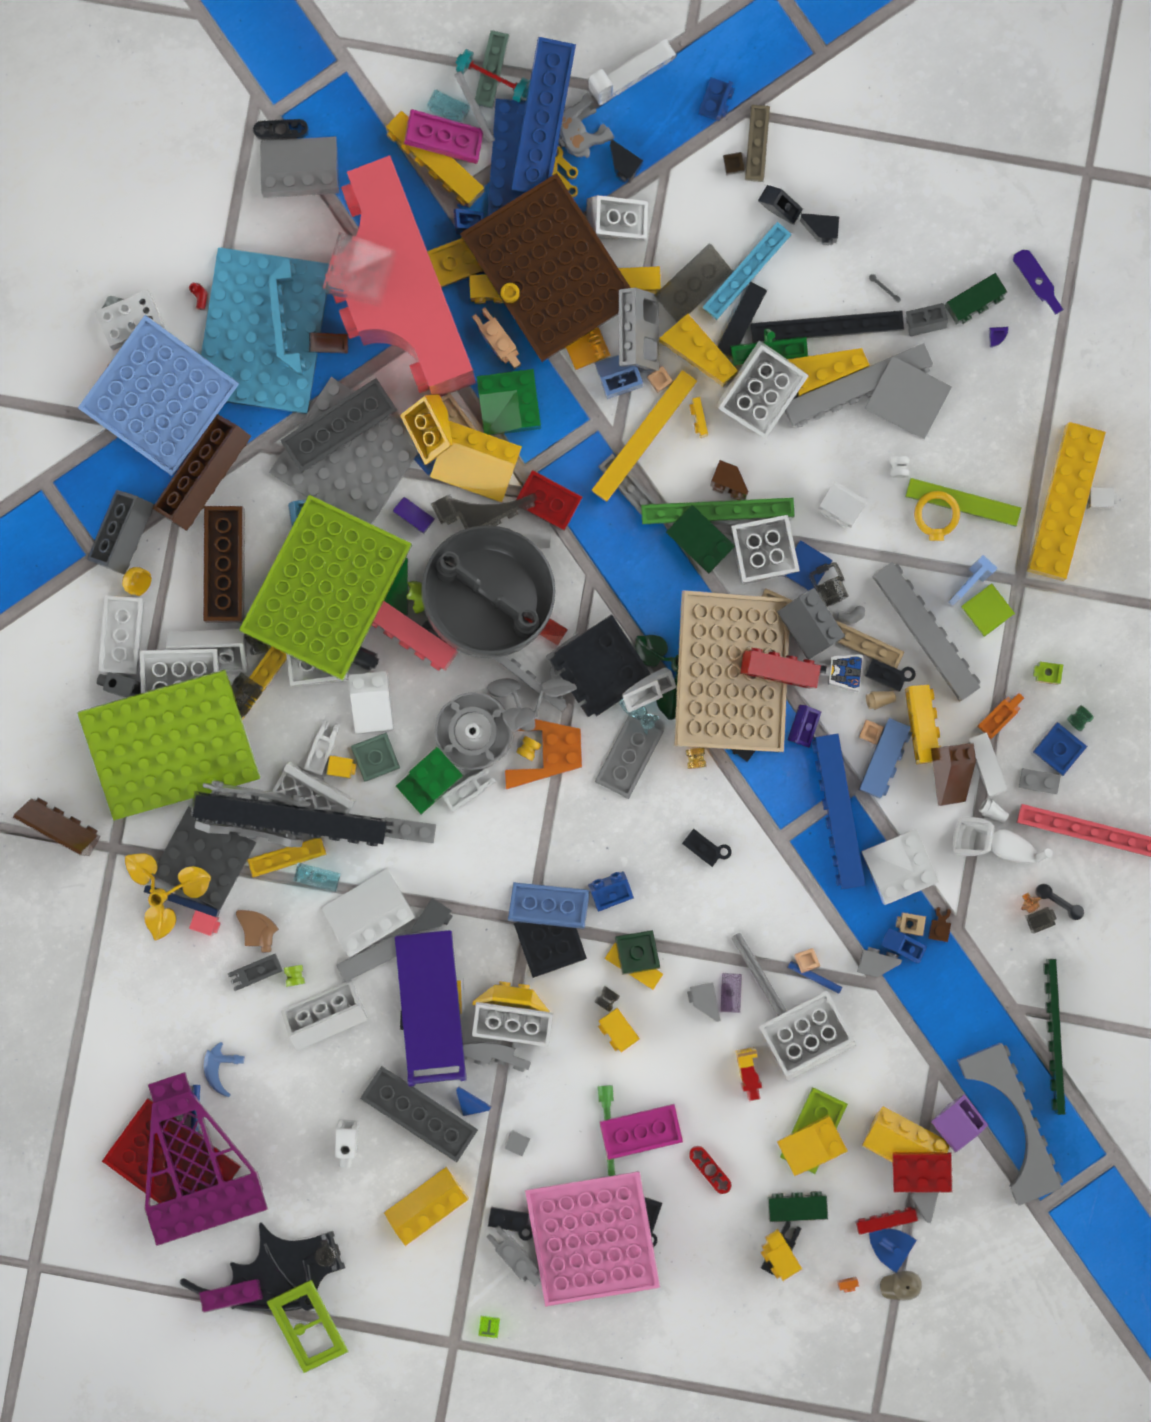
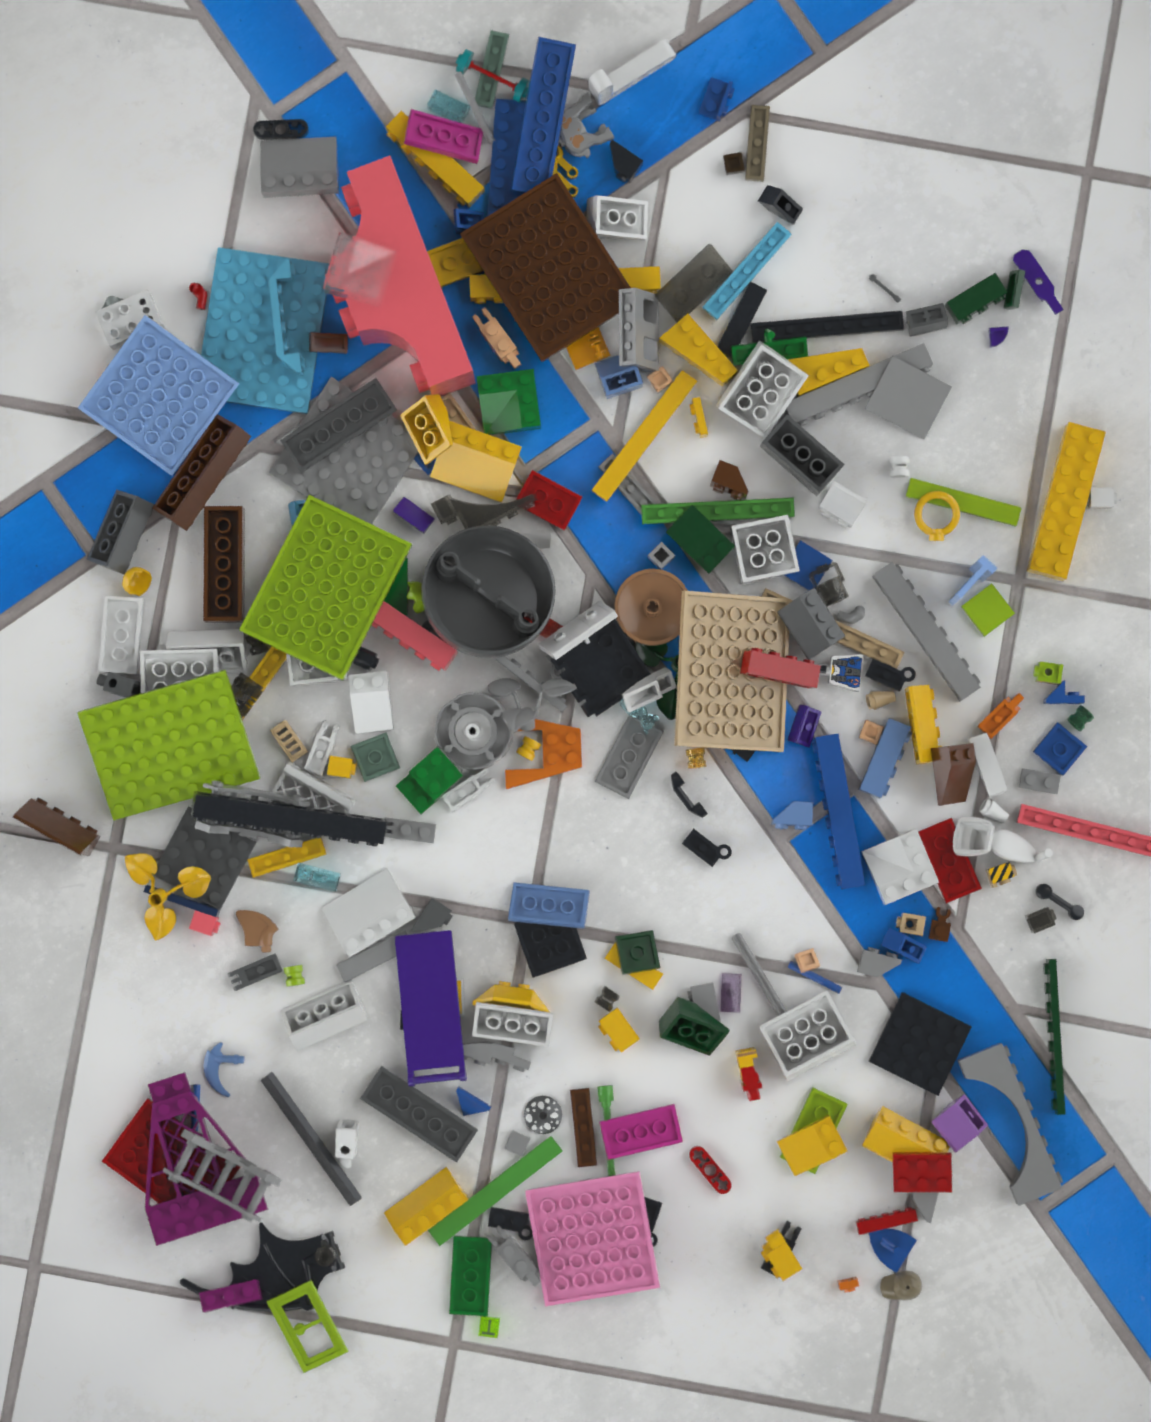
(232, 1160): none -> light grey fence
(279, 727): none -> tan slope
(311, 1138): none -> black tile
(470, 1276): none -> green tile
(495, 1190): none -> bright green tile
(510, 293): yellow tile -> none
(547, 1105): none -> dark grey dish
(578, 630): none -> white container
(583, 1127): none -> reddish brown tile
(610, 890): blue bracket -> none
(650, 606): none -> medium nougat dish
(661, 556): none -> light grey brick
(691, 1027): none -> dark green slope
(696, 809): none -> black bar
(795, 814): none -> medium blue slope
(797, 1207): dark green brick -> none
(802, 455): none -> dark grey slope
(821, 227): black slope -> none
(920, 1043): none -> black plate
(953, 871): none -> red tile
(1001, 874): none -> brick
(1014, 289): none -> dark green tile
(1030, 903): clear orange plant -> none
(1058, 696): none -> blue slope

